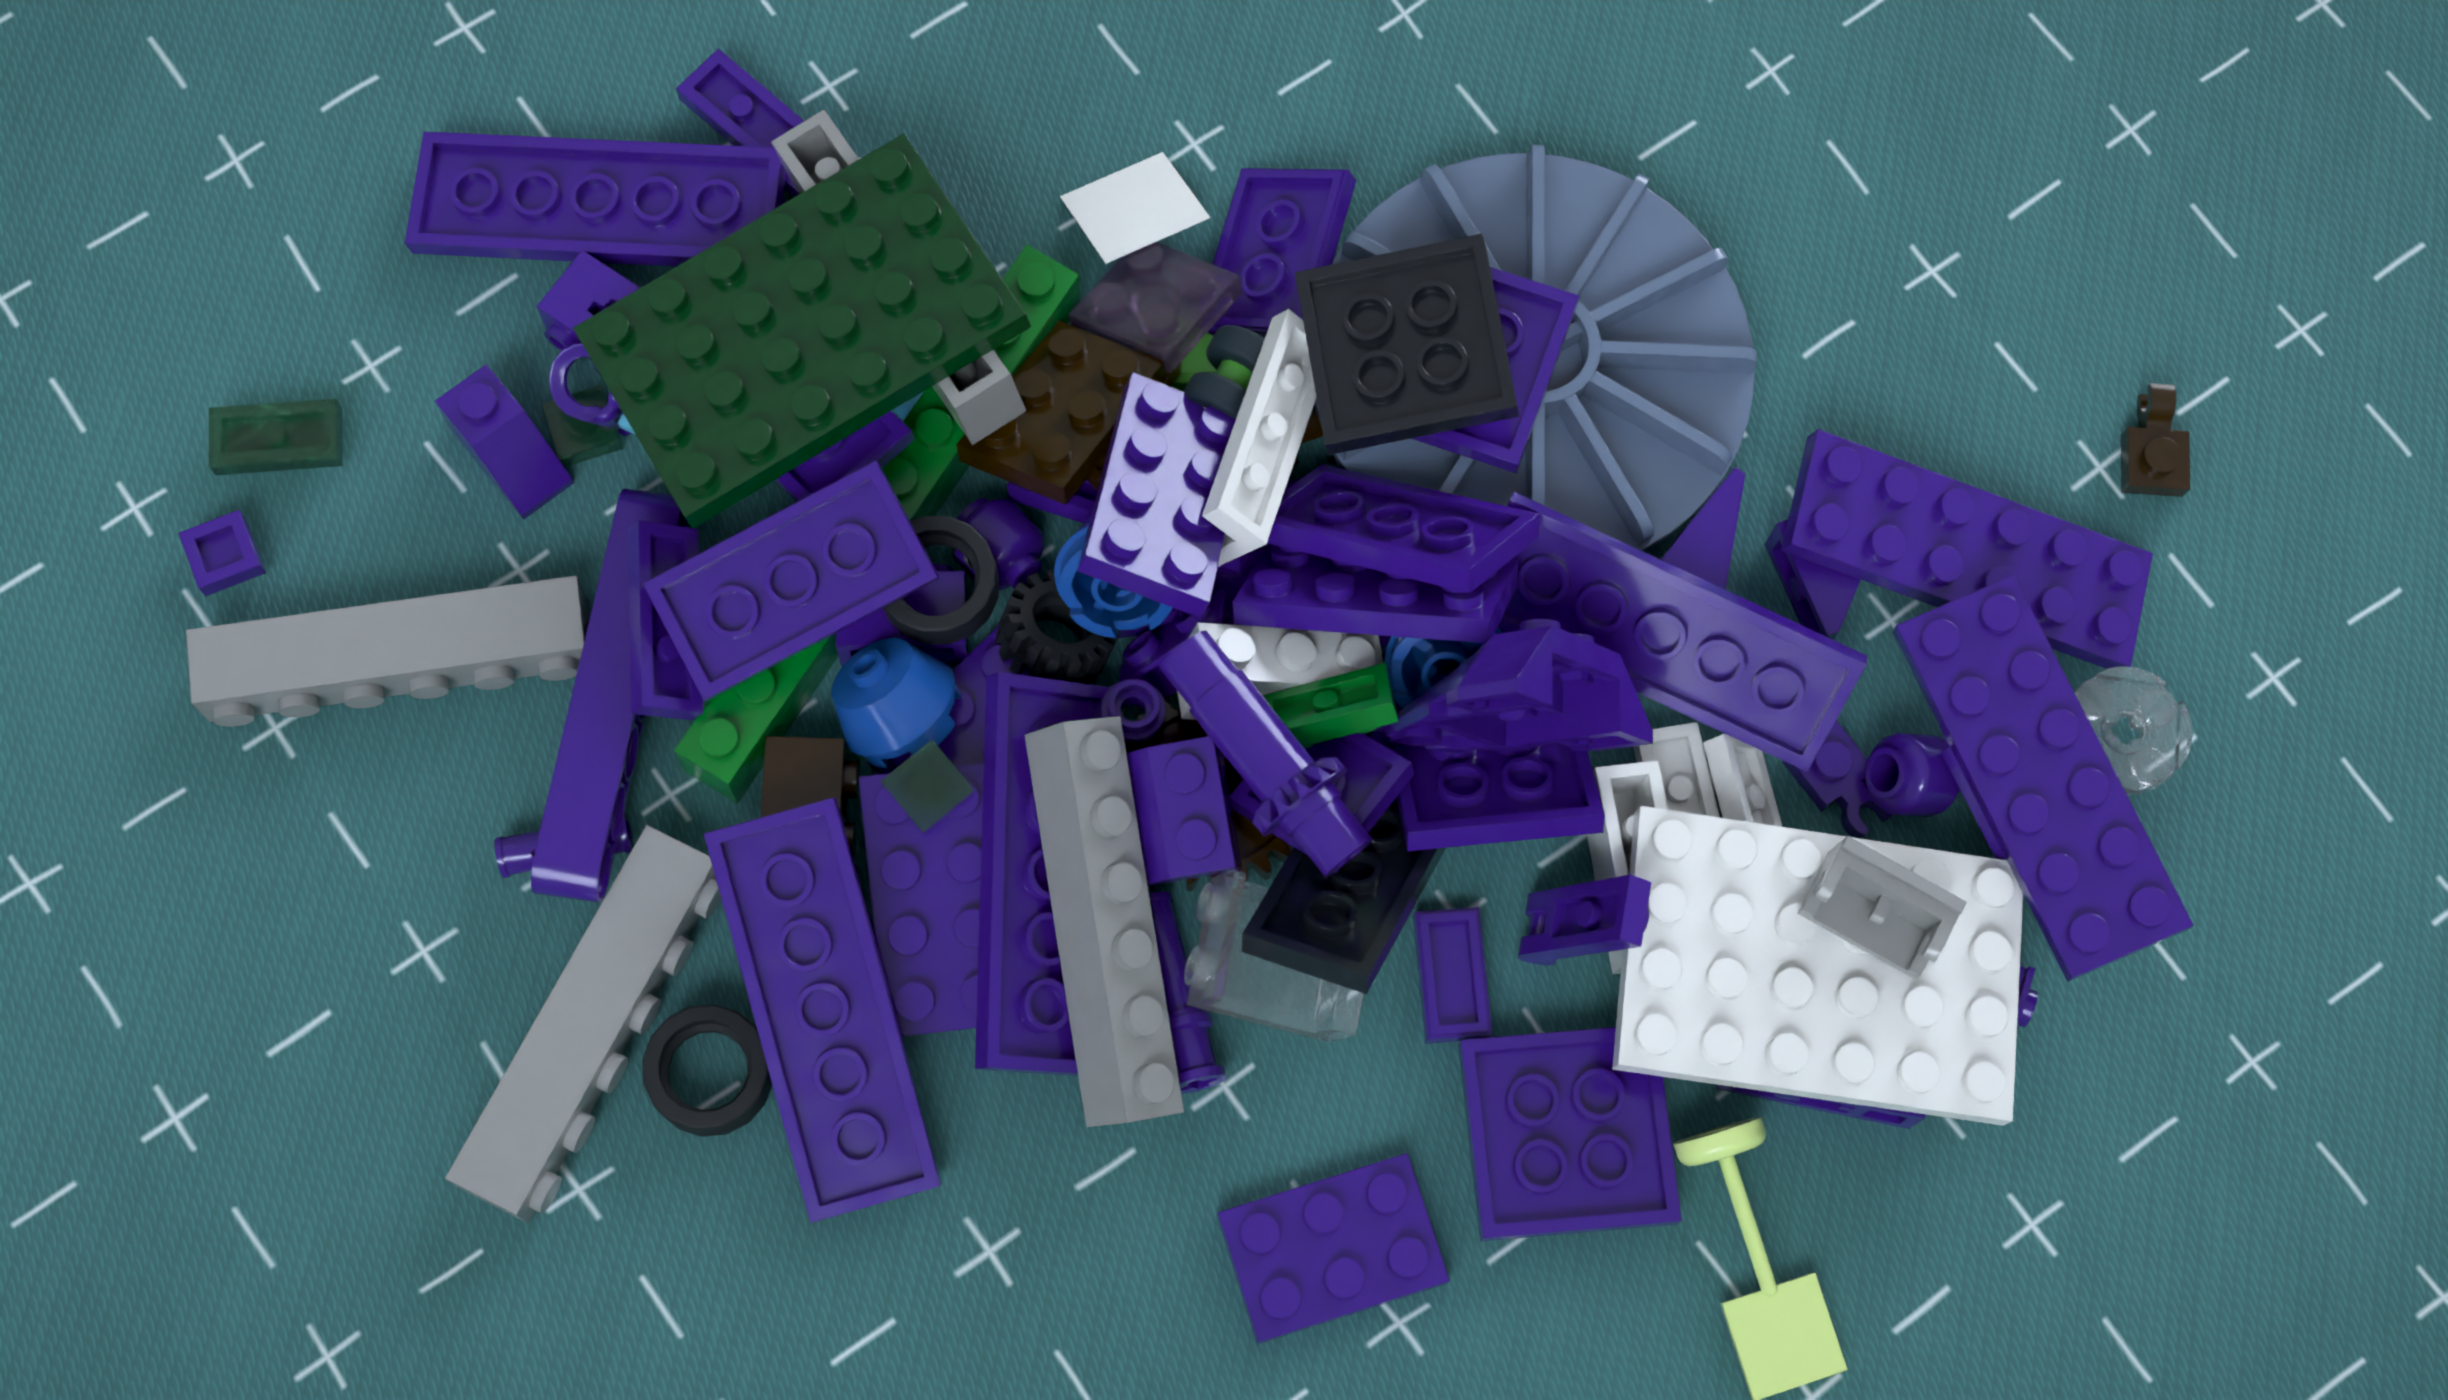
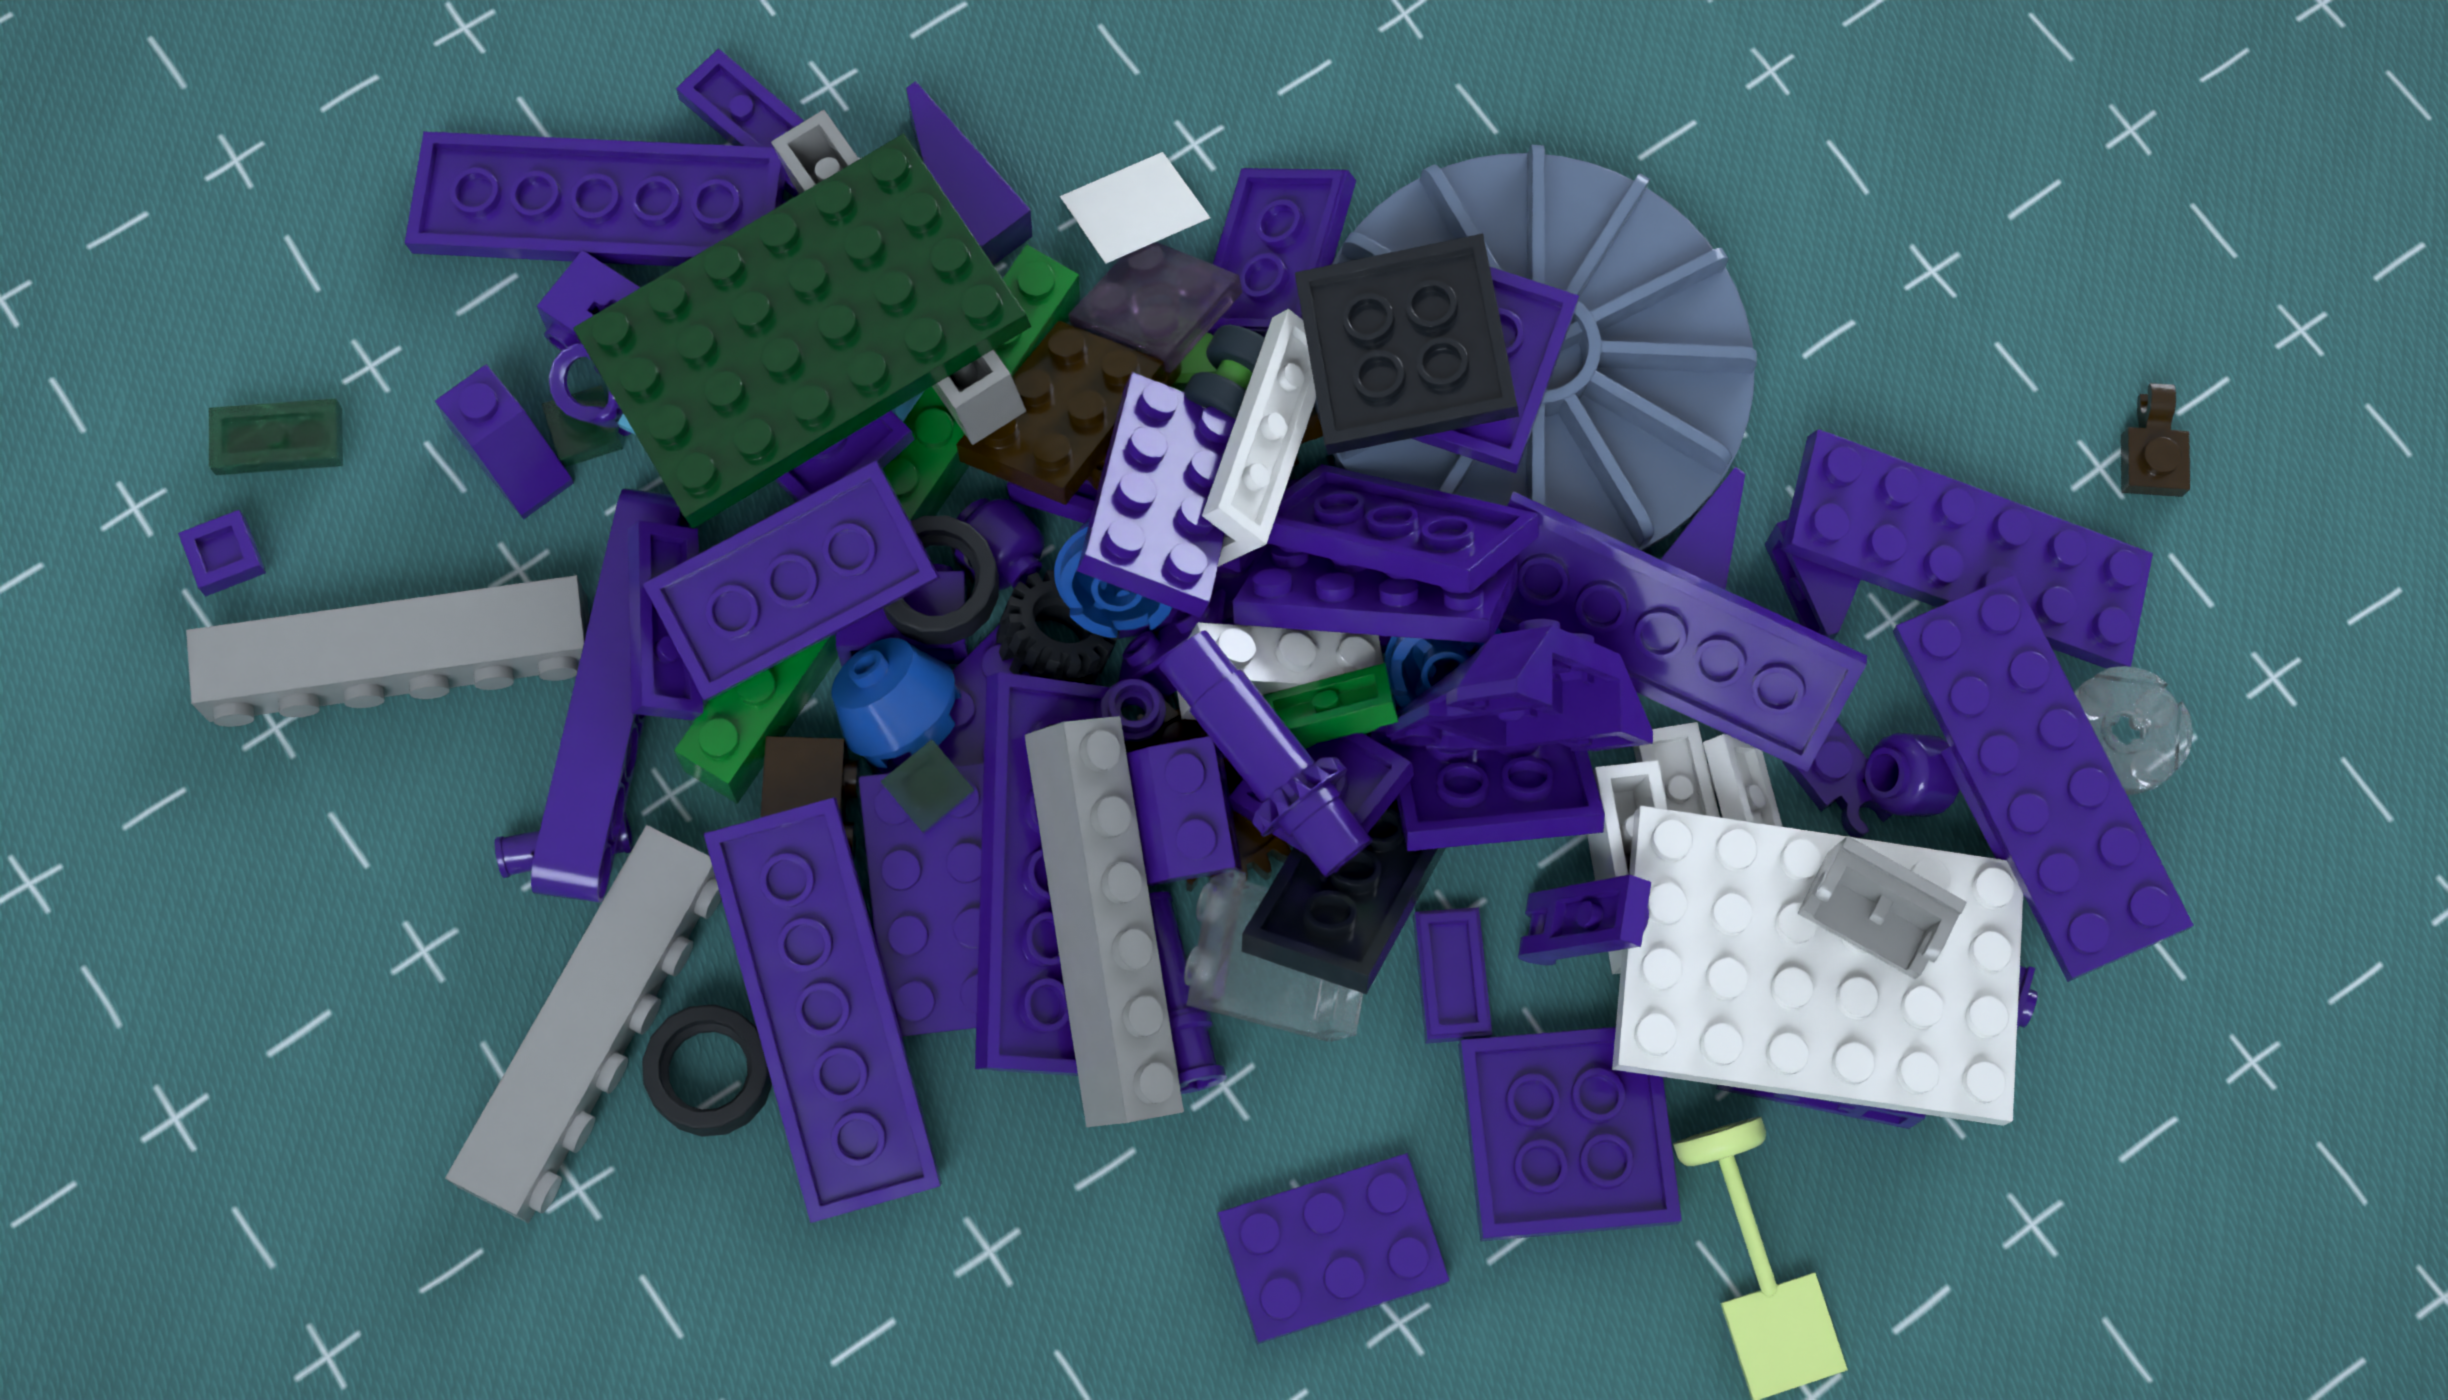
(971, 184): none -> dark purple slope

